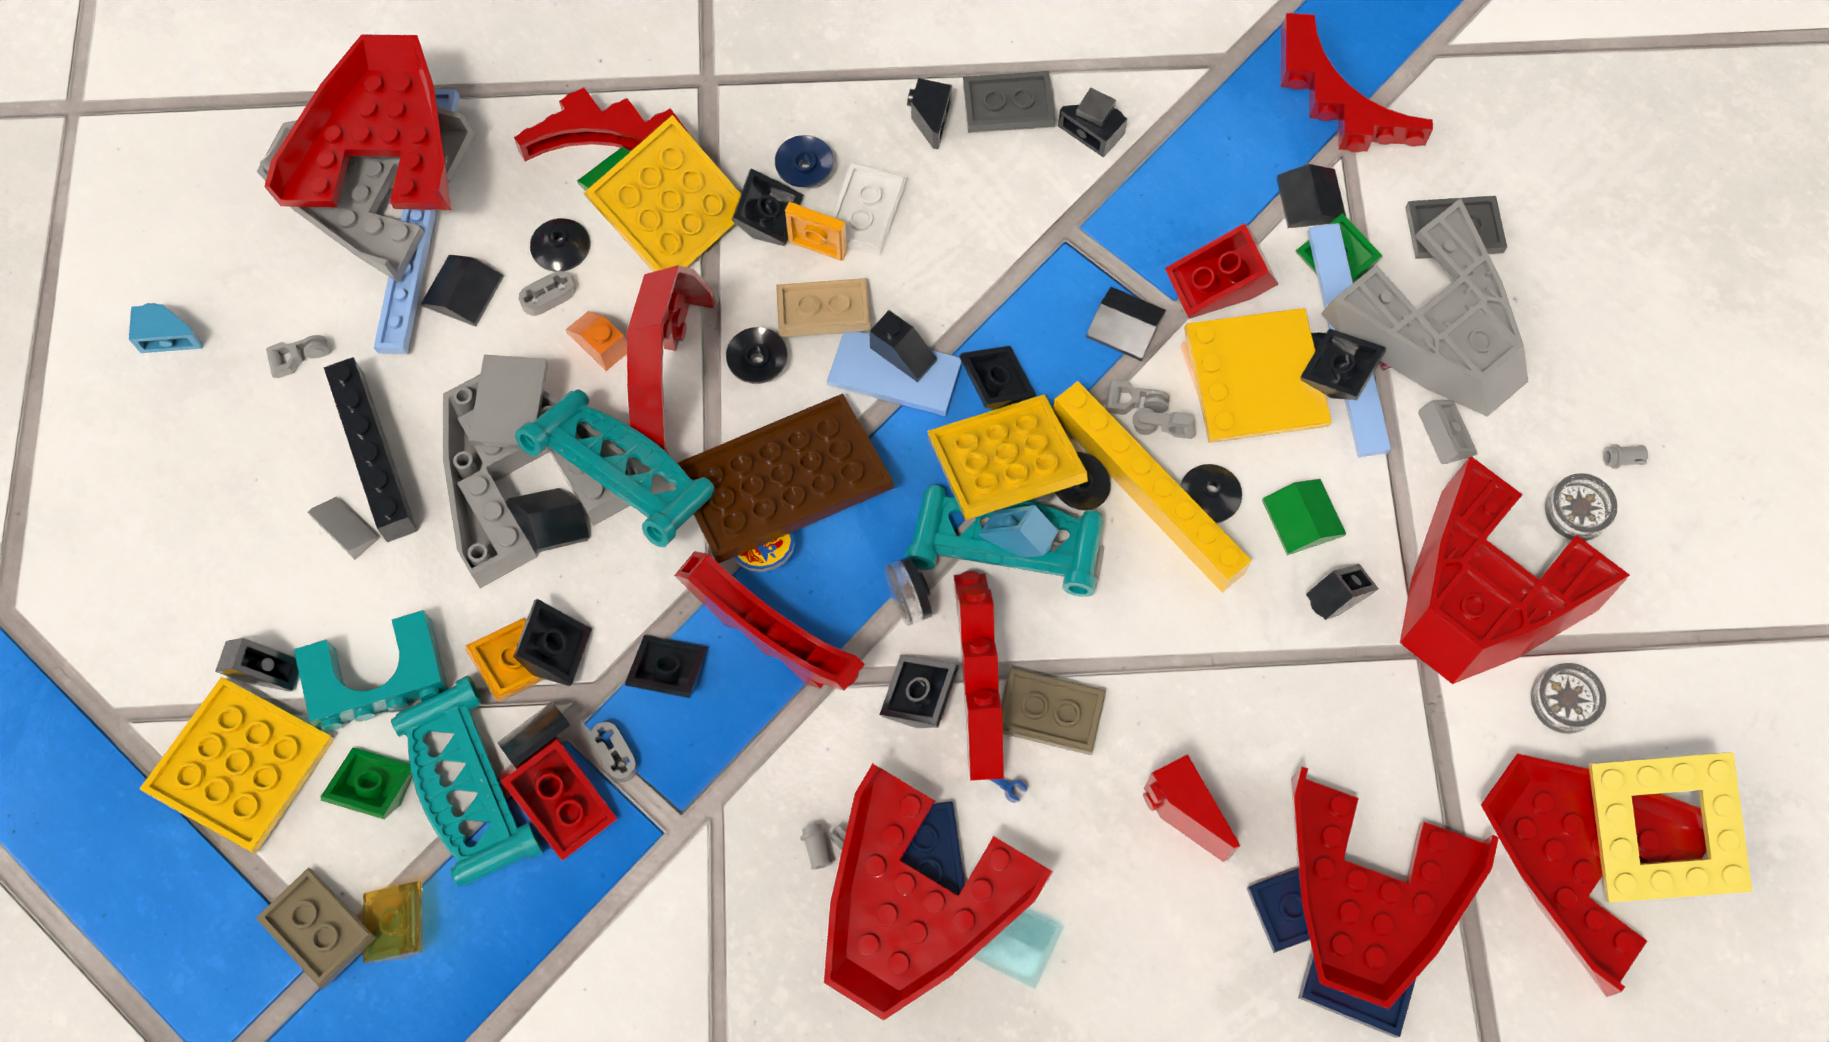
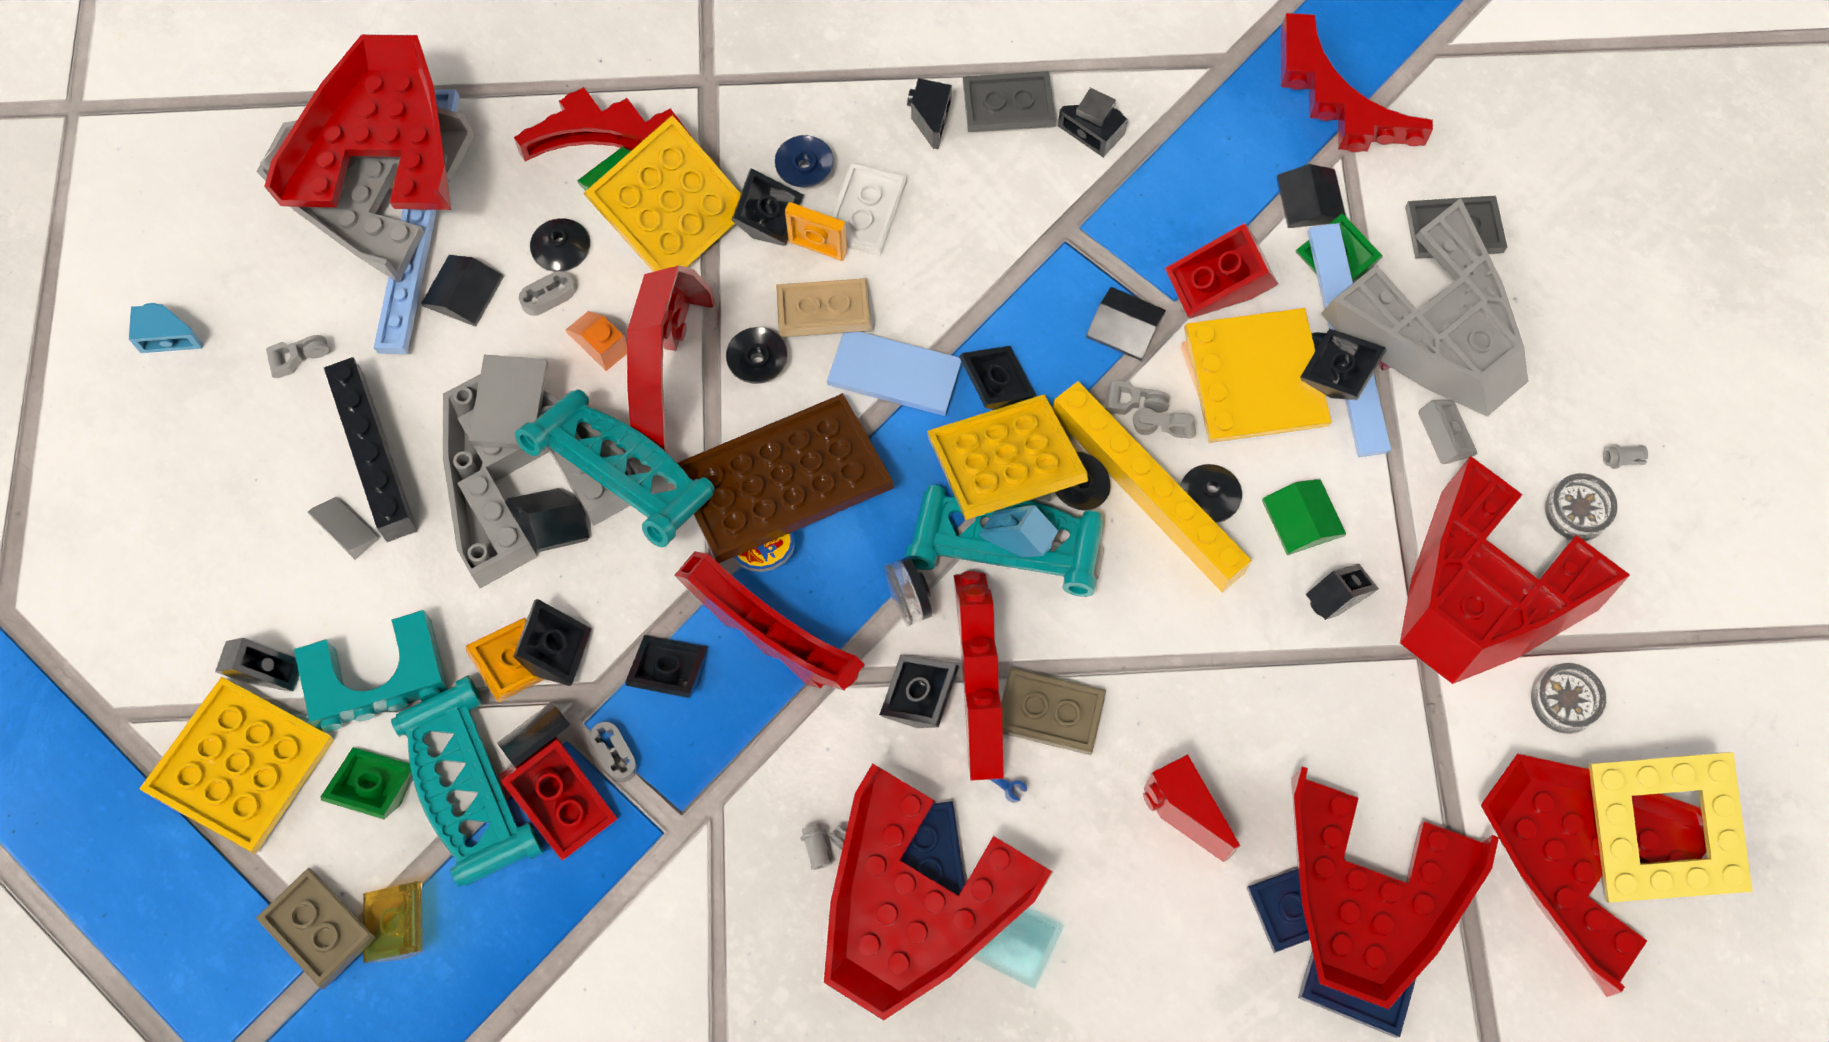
(901, 346): black slope -> none

